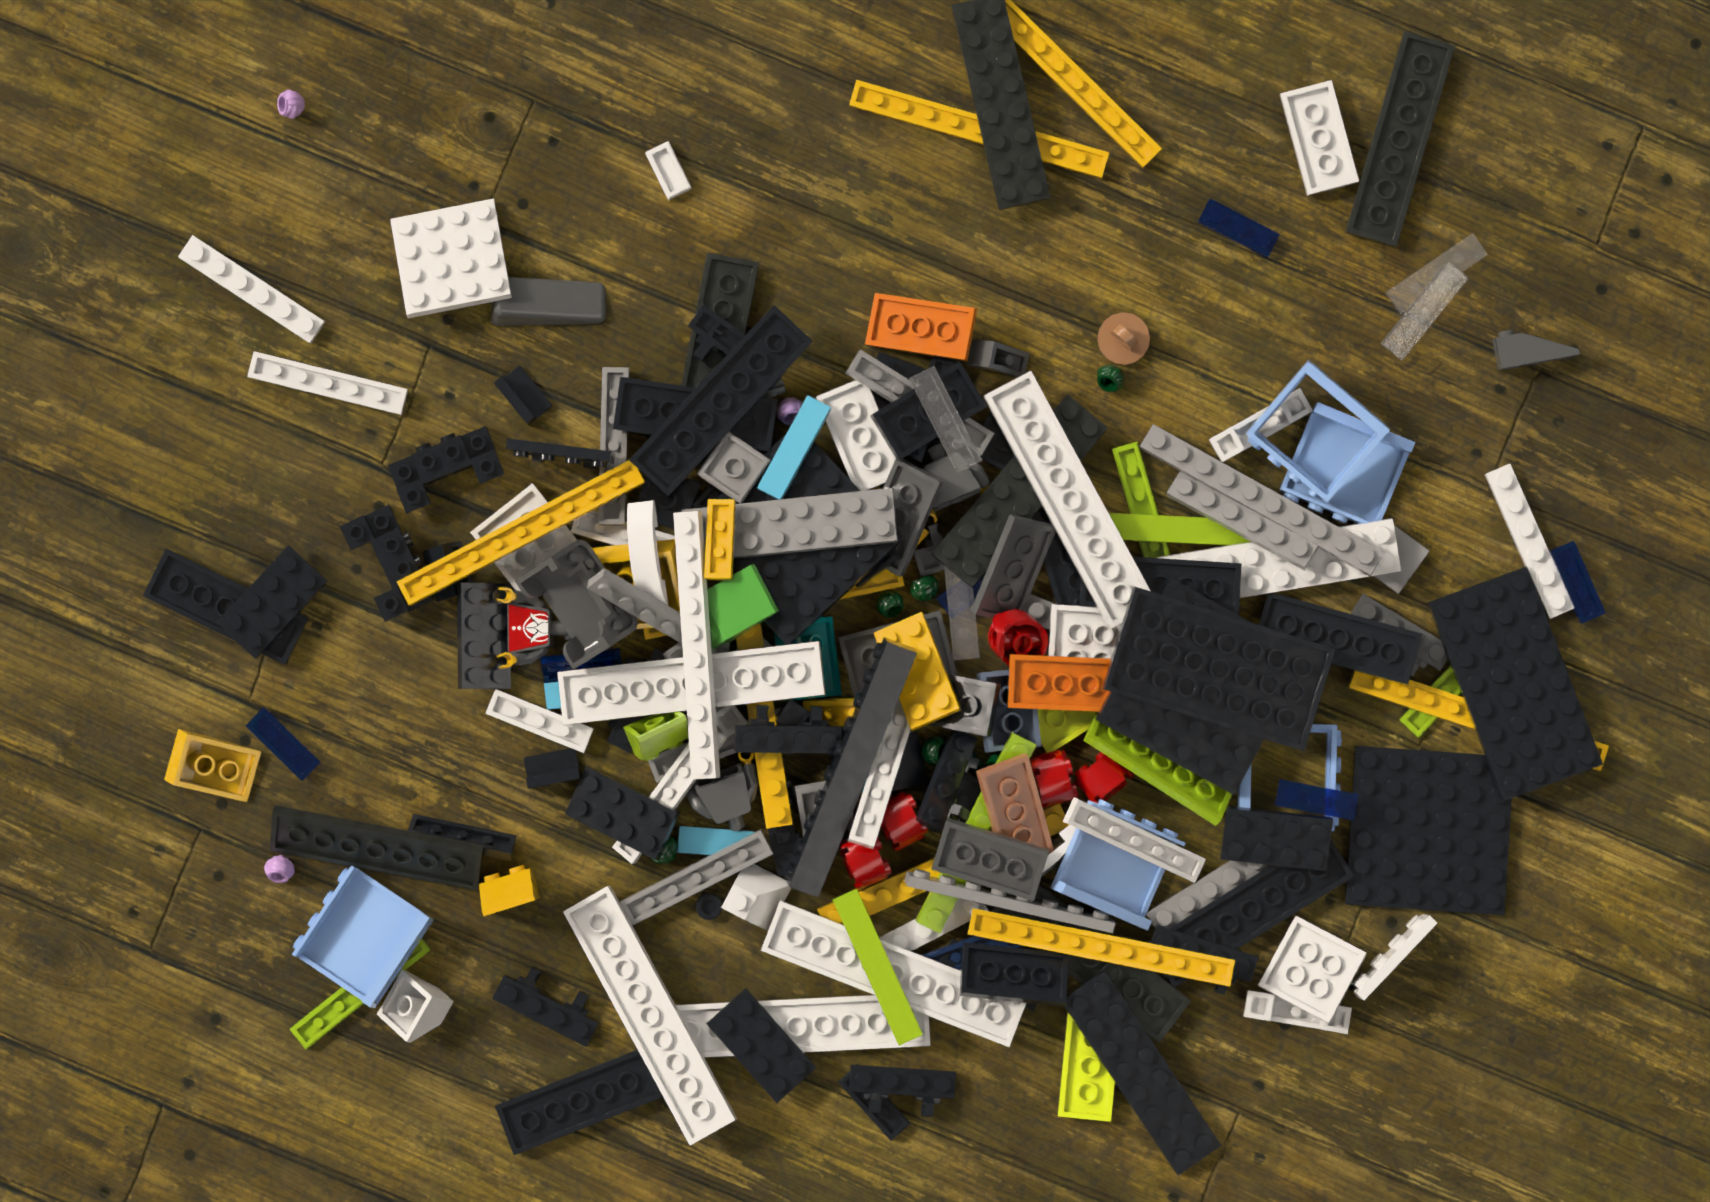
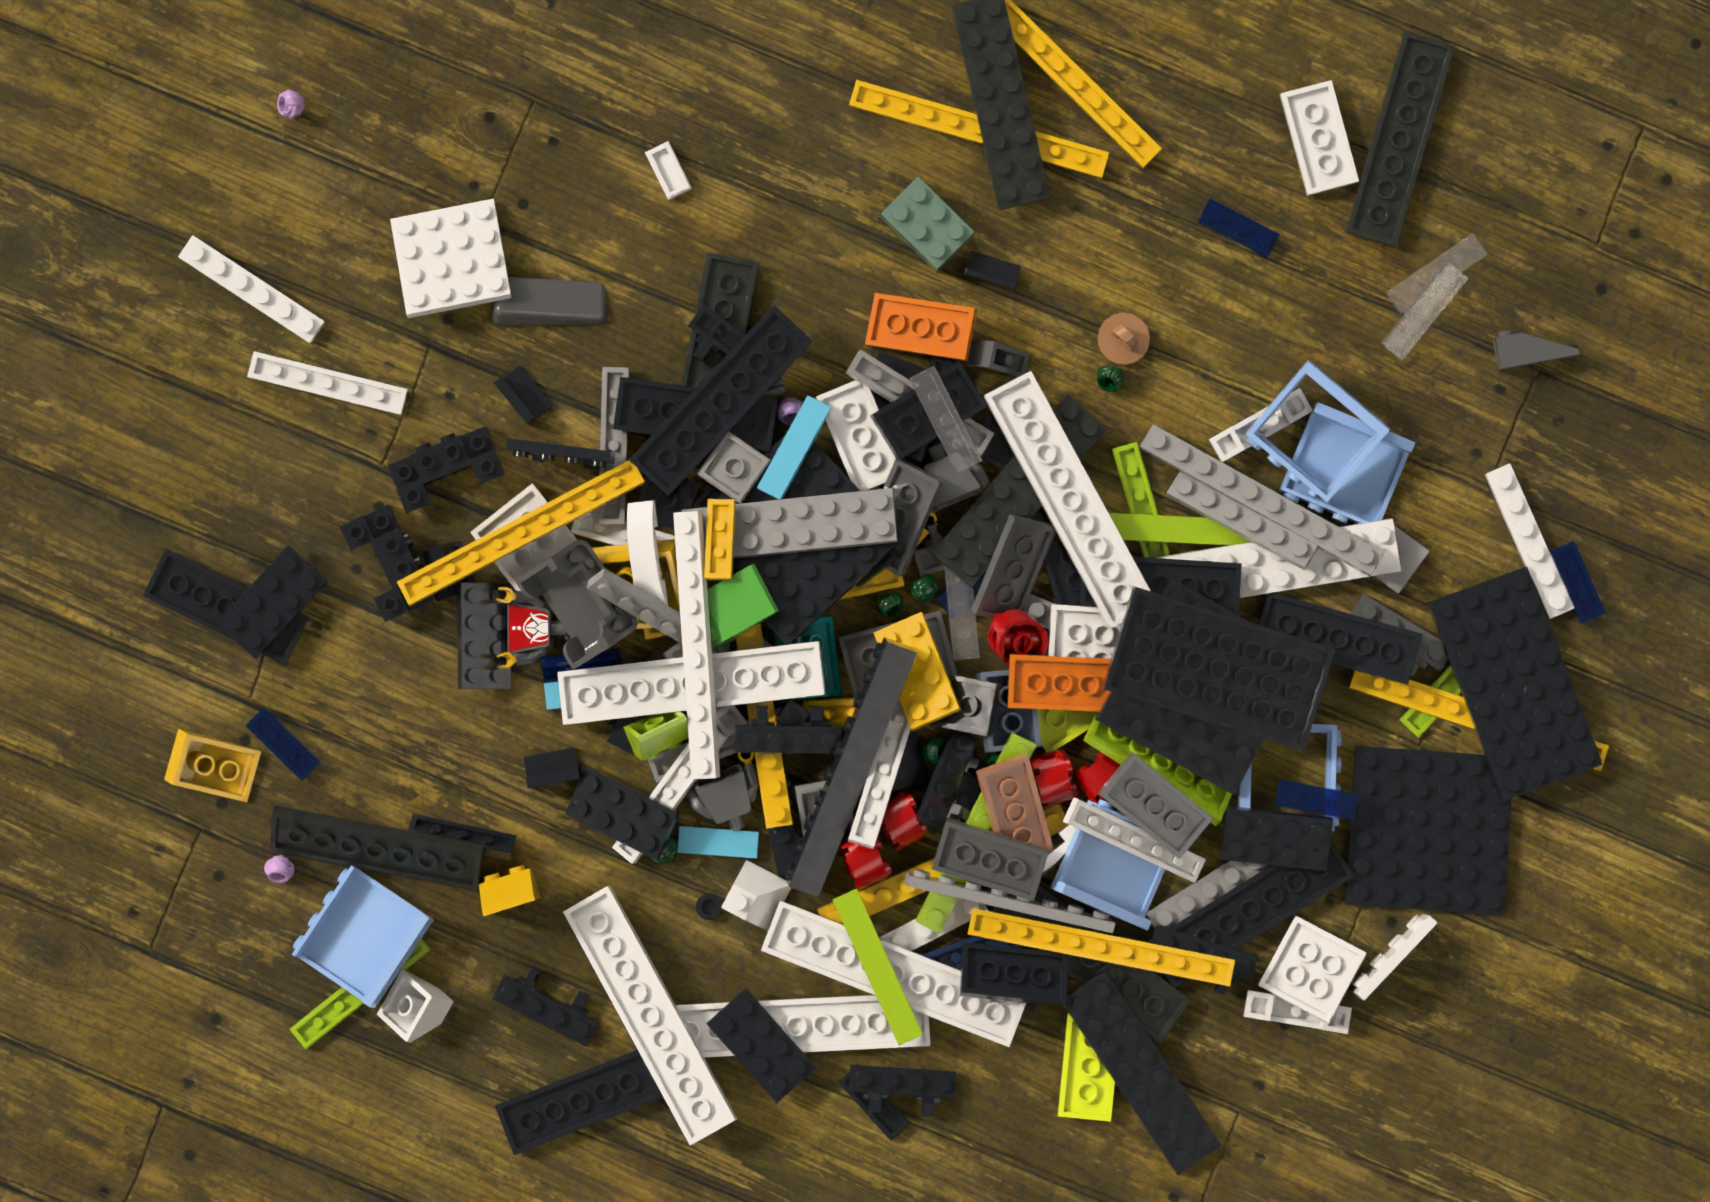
(538, 721): white plate -> none
(696, 877): light grey plate -> none
(927, 224): none -> sand green brick
(992, 271): none -> black panel
(1155, 805): none -> dark grey plate

